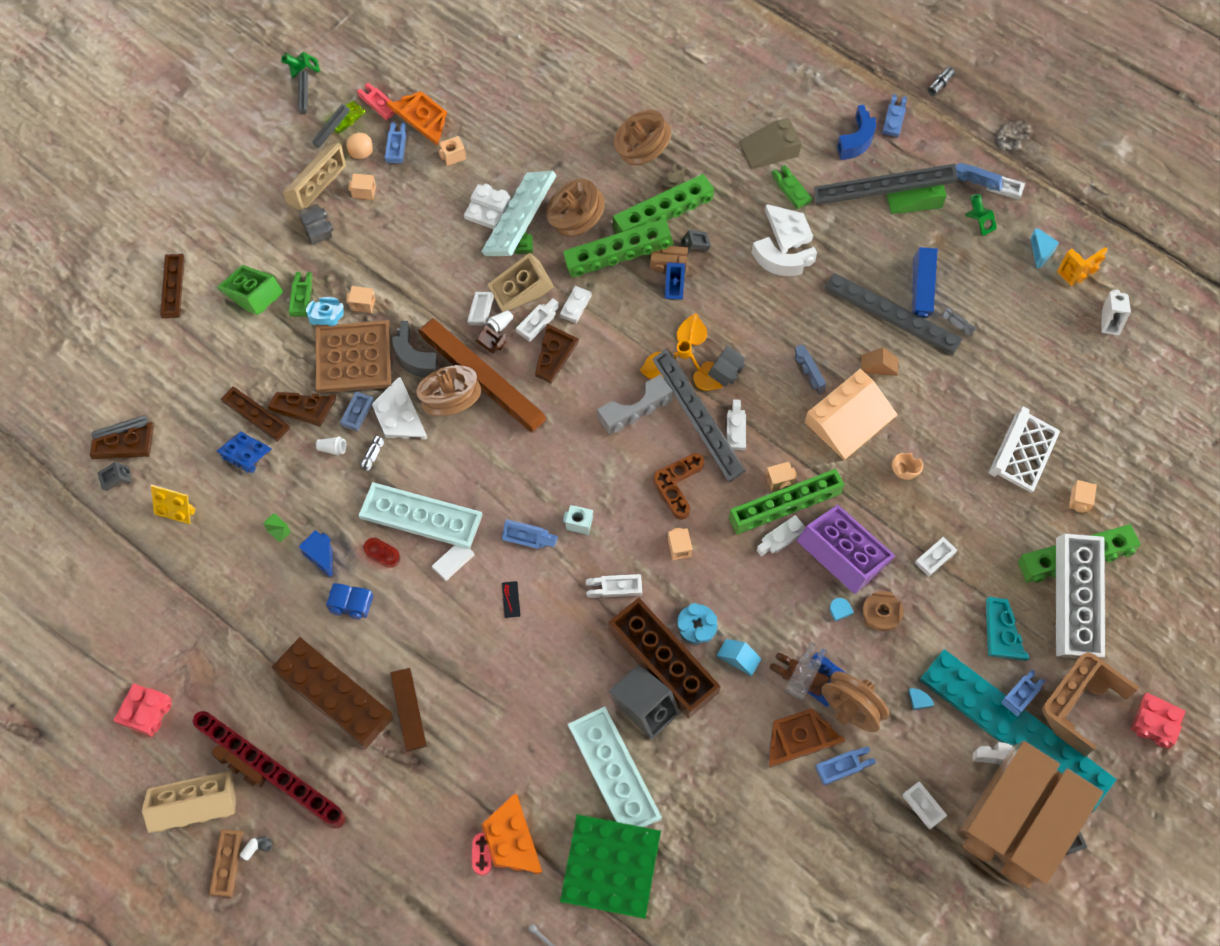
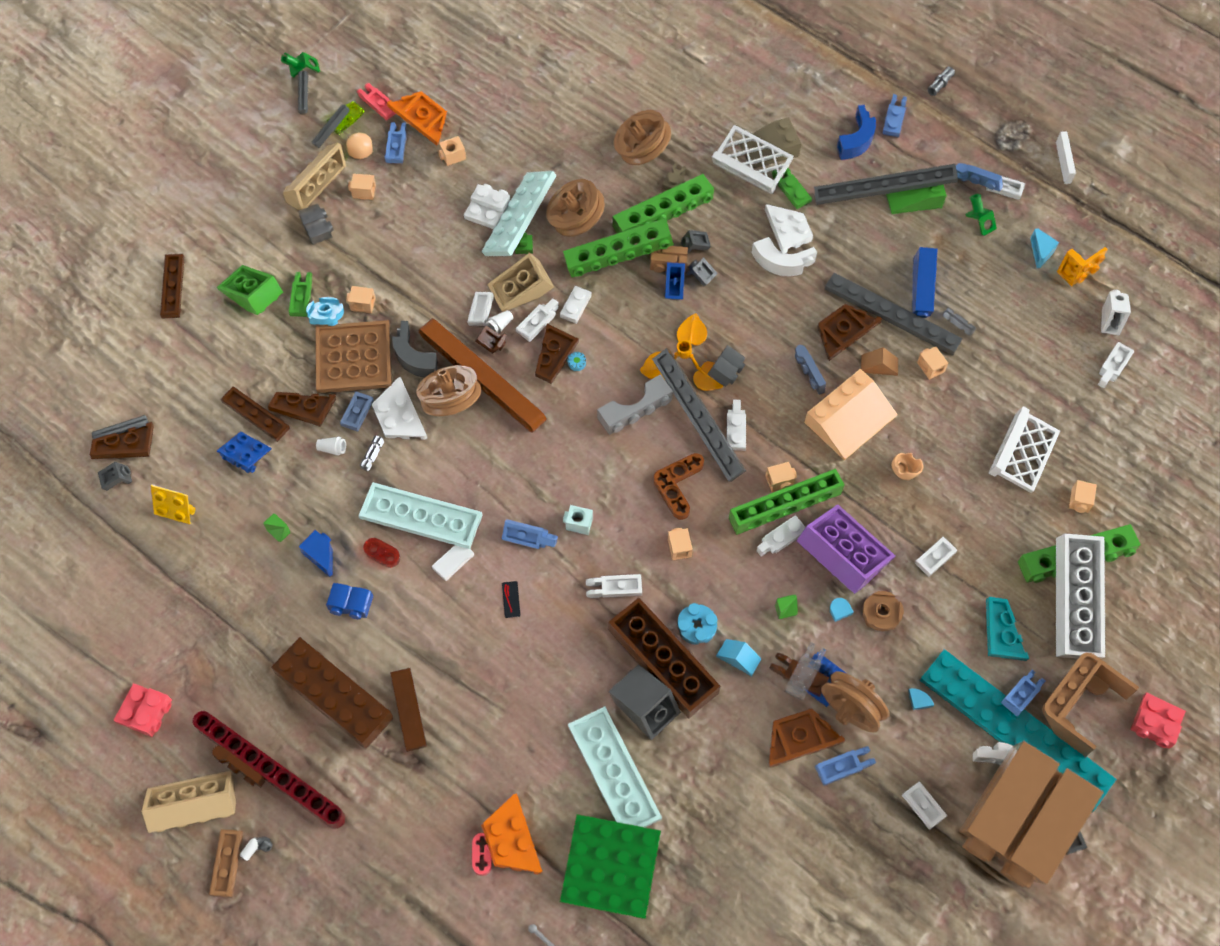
(576, 361): none -> medium azure tile
(702, 271): none -> bracket
(748, 173): none -> white fence
(786, 606): none -> bright green slope
(844, 328): none -> reddish brown wing
(932, 362): none -> light nougat brick
(1065, 157): none -> white tile
(1115, 364): none -> white hinge

